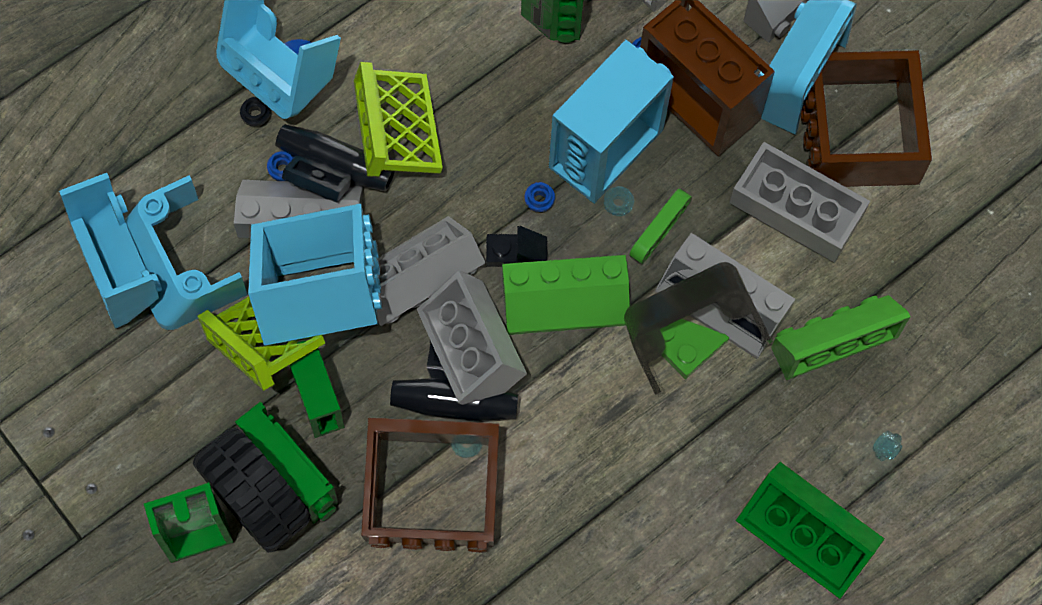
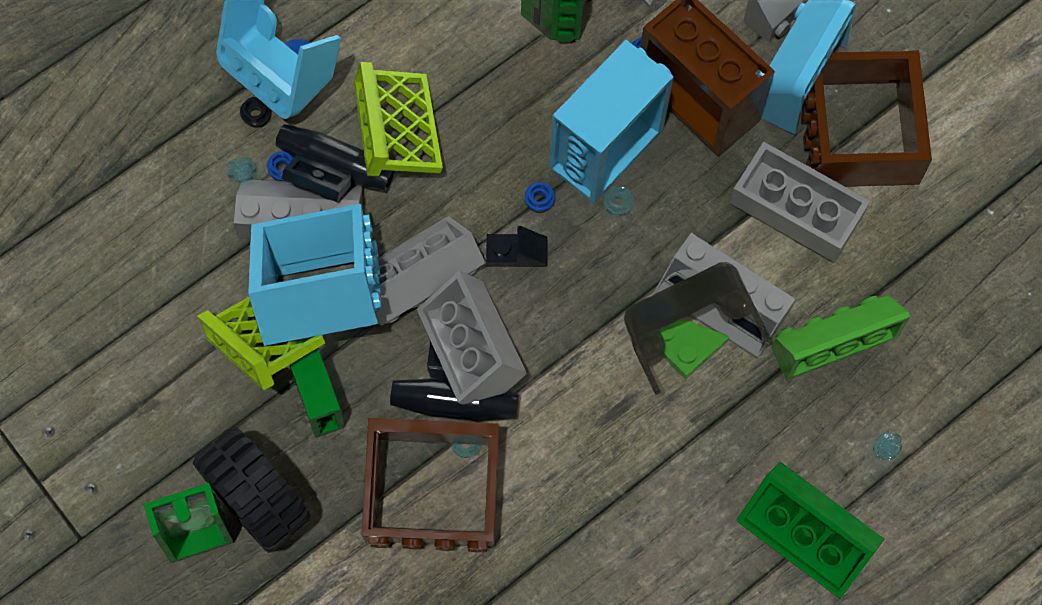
(109, 249): medium azure windscreen -> none
(182, 294): medium azure windscreen -> none
(241, 169): none -> clear light blue plate
(290, 462): green door -> none
(565, 294): bright green slope -> none
(660, 226): bright green beam -> none

